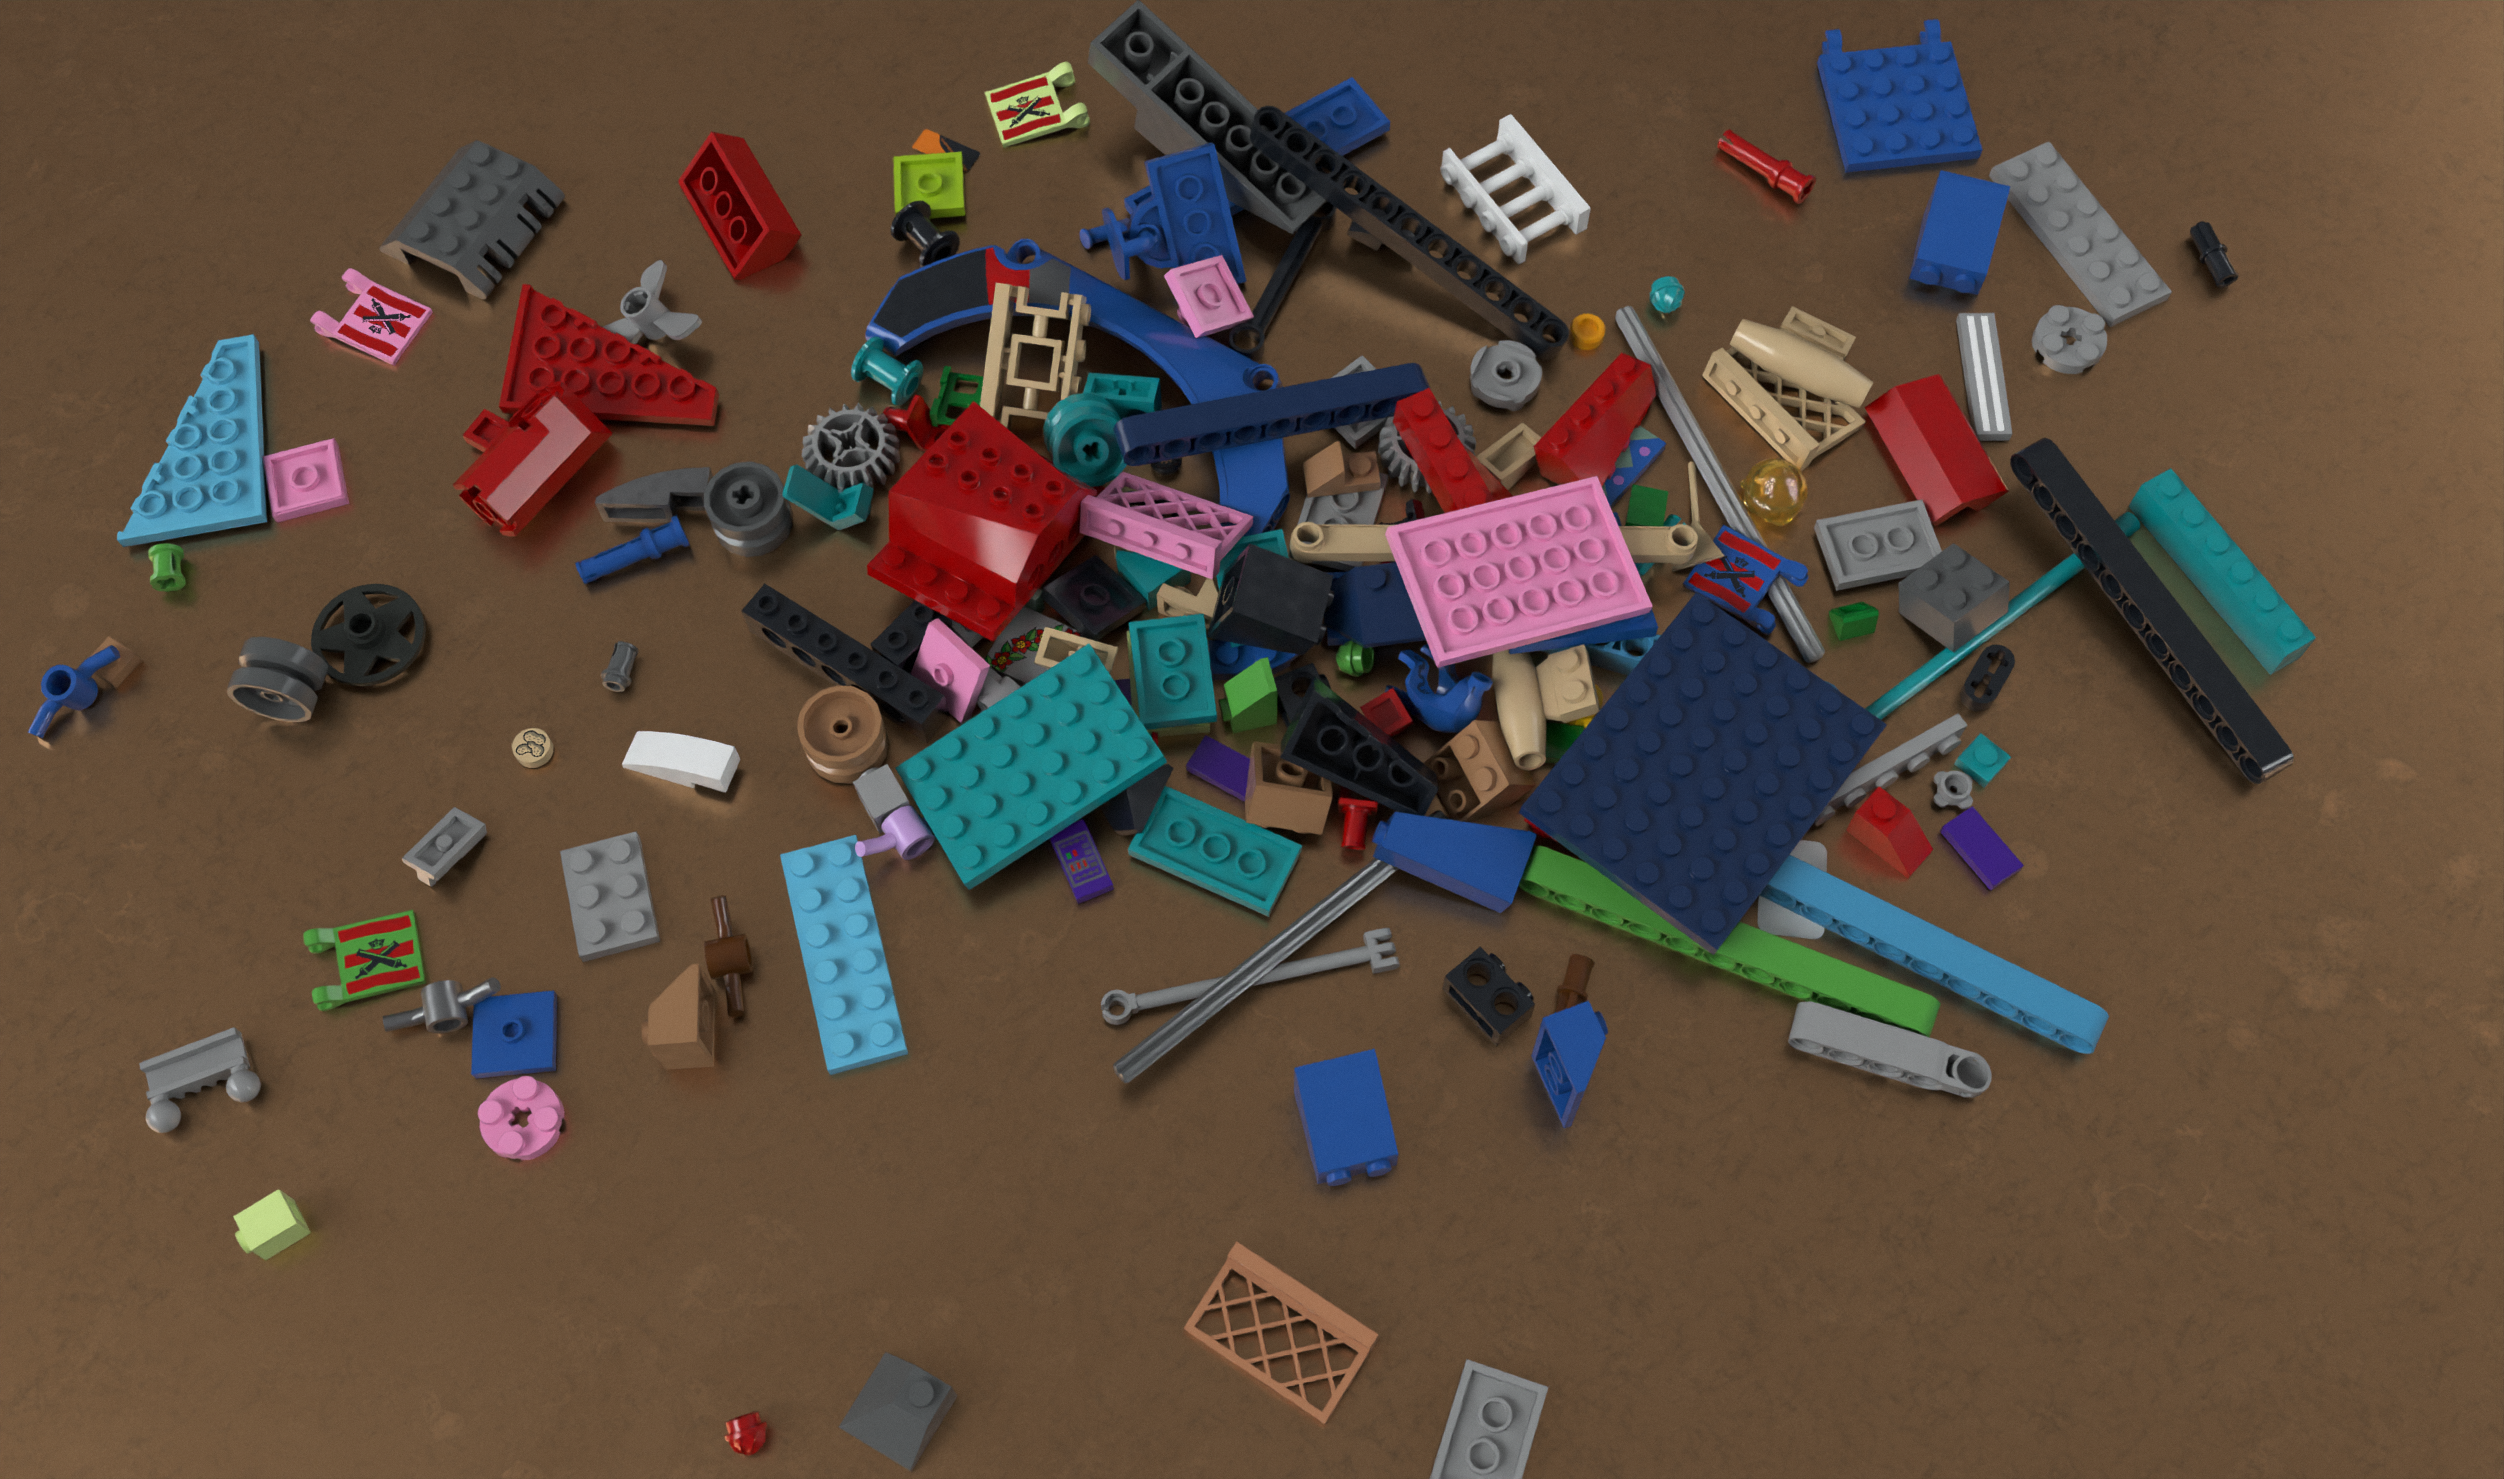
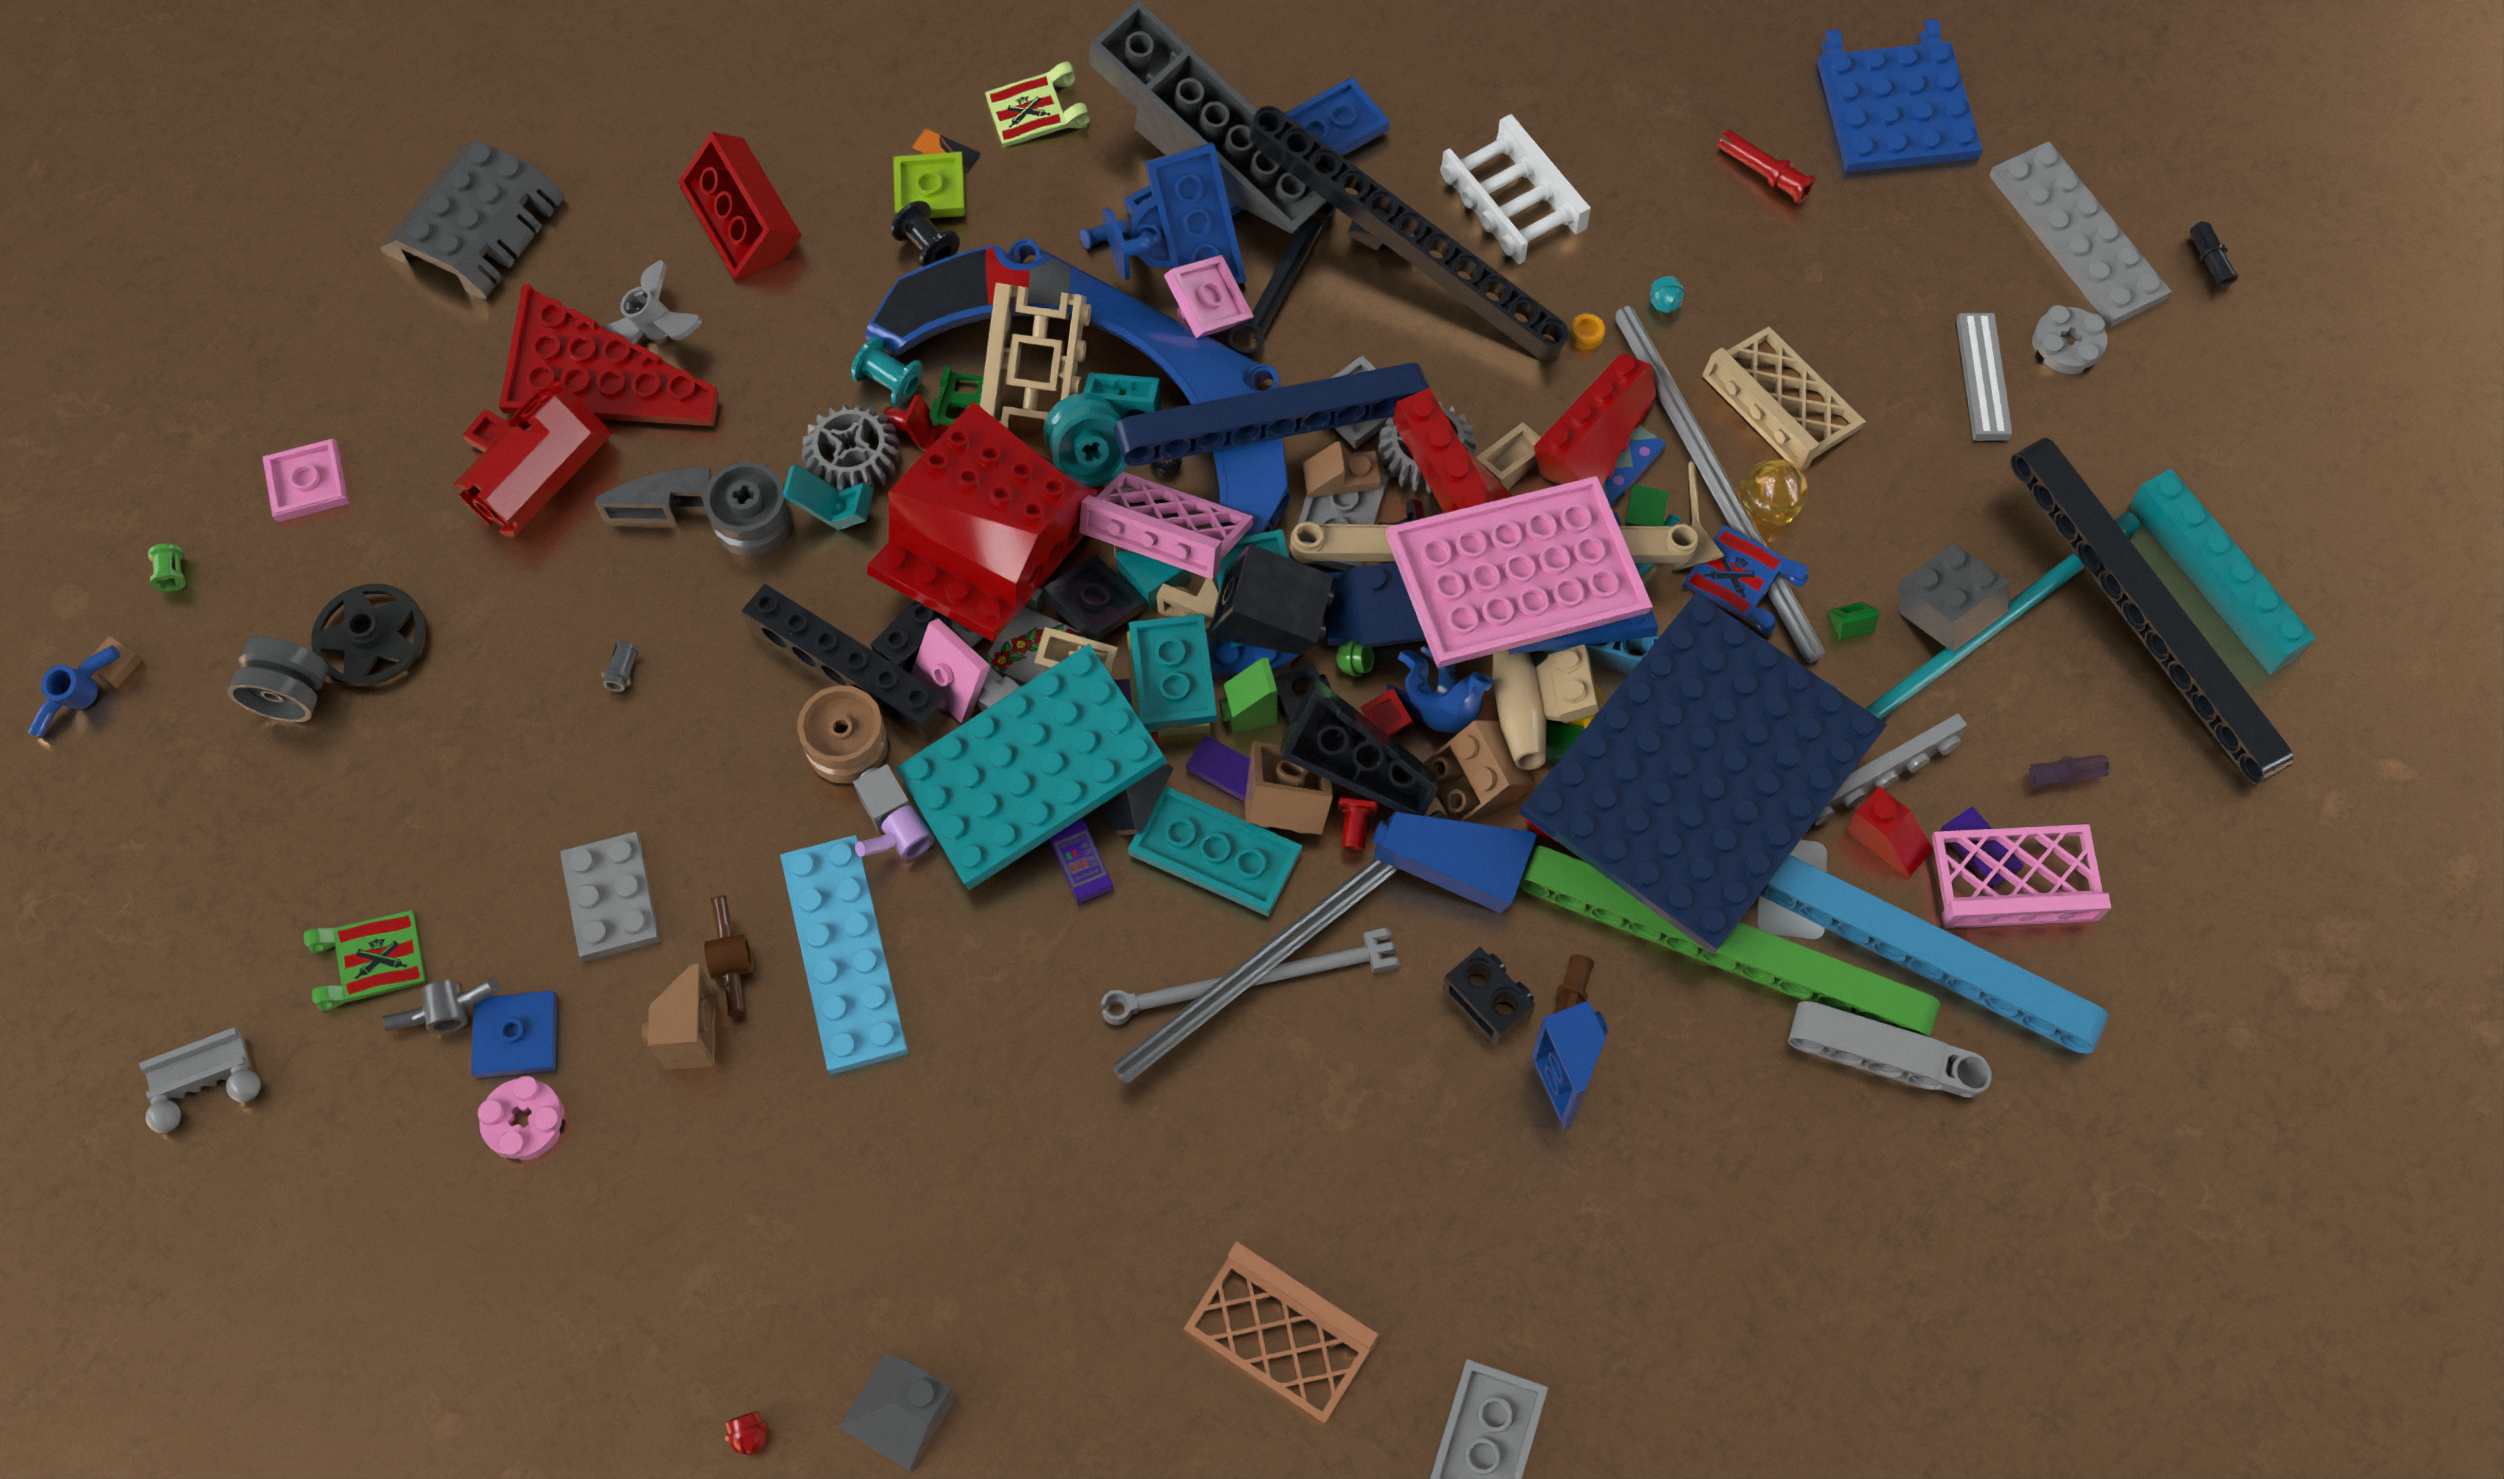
(213, 456): medium azure wing -> none
(270, 1225): yellowish green brick -> none
(377, 322): bright pink flag -> none
(444, 845): light grey plate -> none
(532, 747): tile -> none
(648, 544): blue pin -> none
(683, 759): white slope -> none
(1345, 1117): blue slope -> none
(1501, 392): light grey plate -> none
(1806, 355): tan plate -> none
(1877, 544): light grey plate -> none
(1936, 448): red slope -> none
(1959, 232): blue slope -> none
(1960, 781): light grey plate -> none
(1980, 674): black beam -> none
(1982, 760): teal plate -> none
(2026, 907): none -> bright pink fence
(2068, 770): none -> clear purple axle

